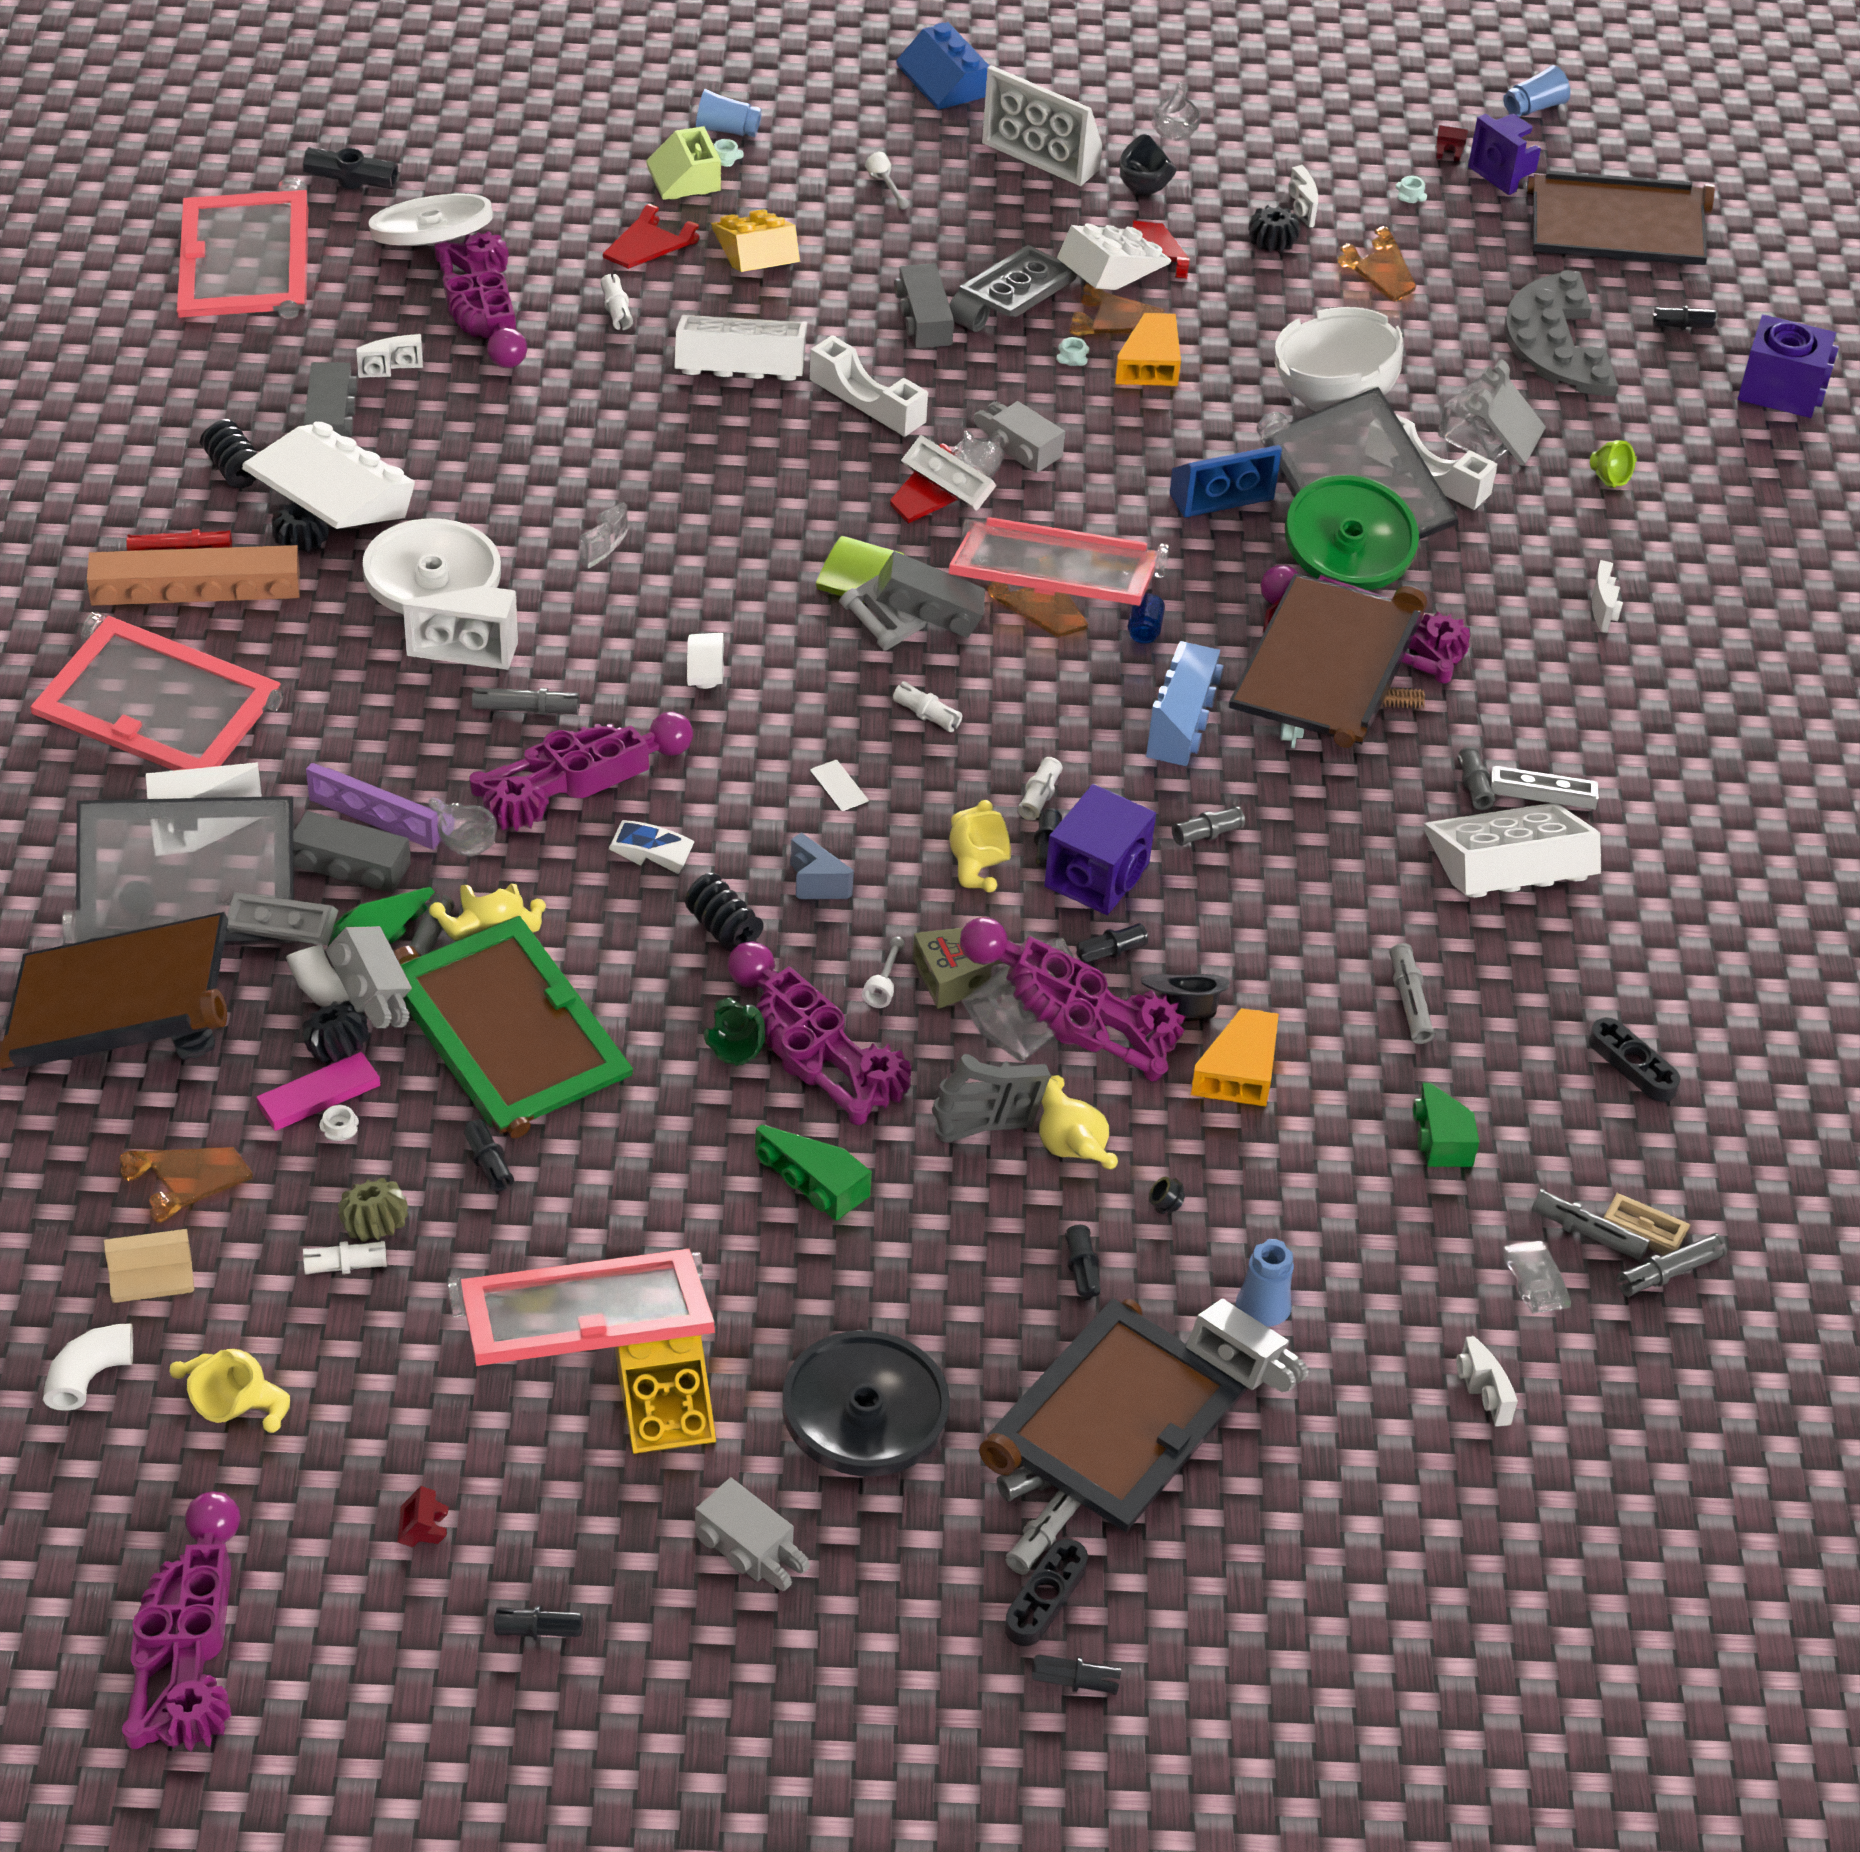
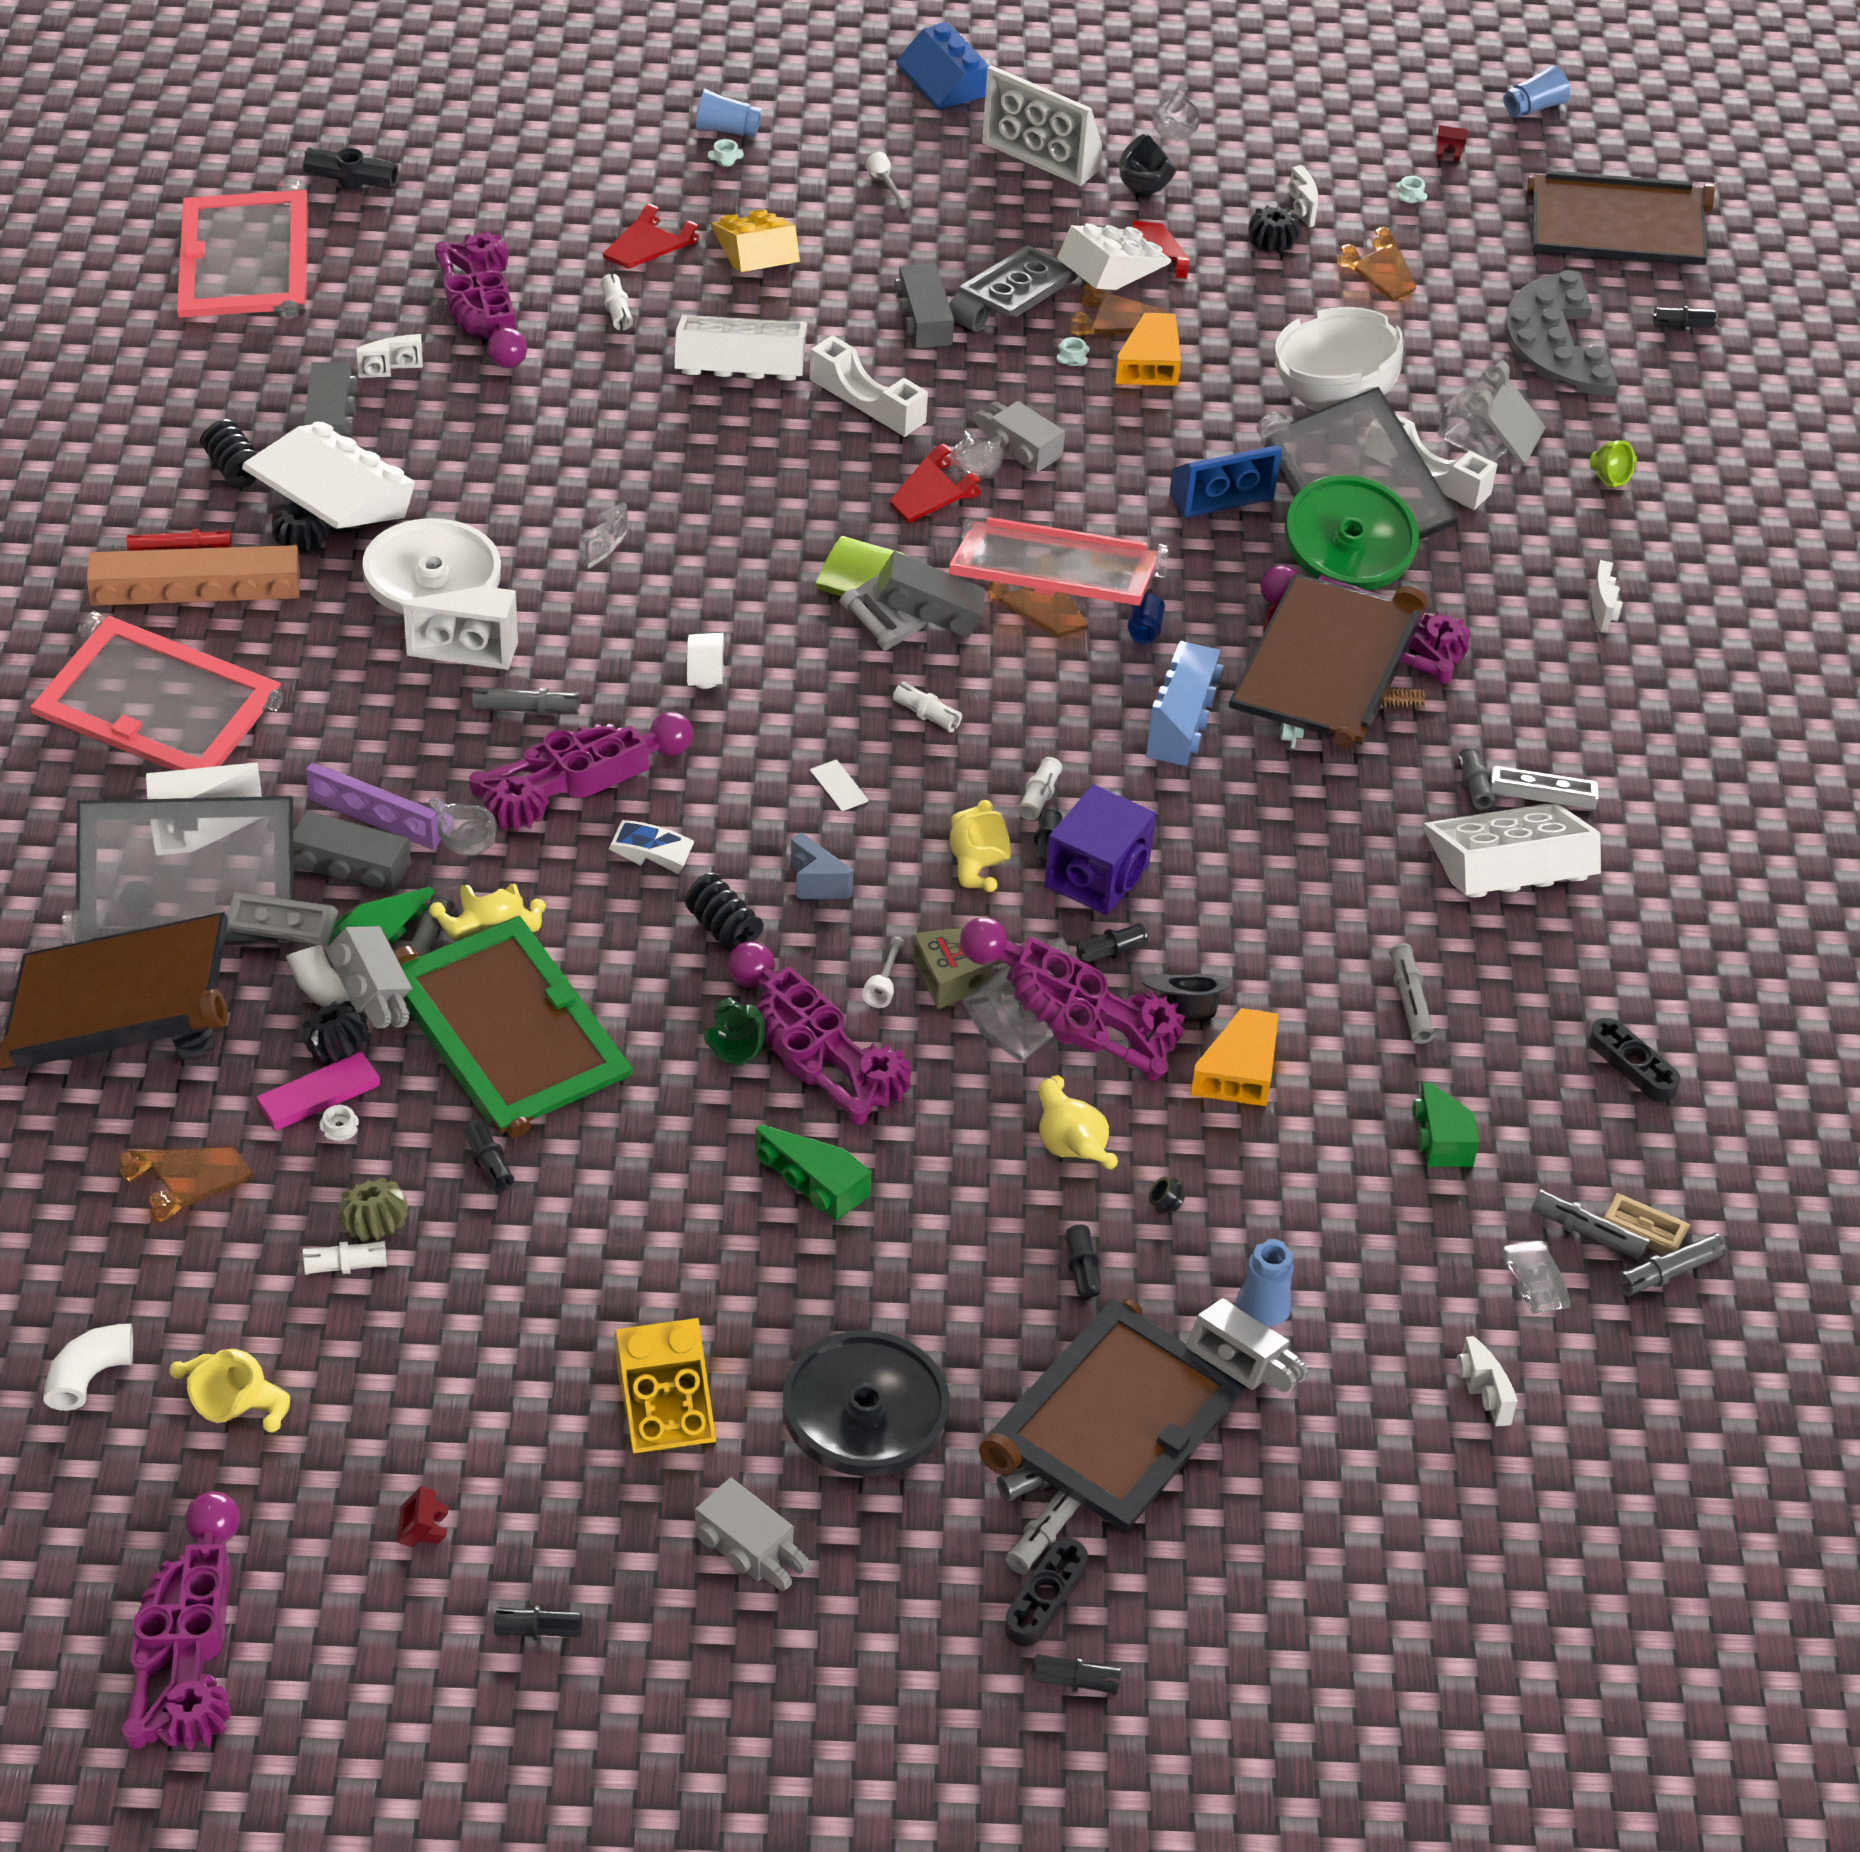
(149, 1265): tan panel -> none
(430, 219): white dish -> none
(583, 1306): door -> none
(686, 165): yellowish green slope -> none
(948, 473): white plate -> none
(1003, 1101): dark grey plate -> none
(1208, 825): dark grey pin -> none
(1501, 153): dark purple panel -> none
(1788, 366): dark purple brick -> none

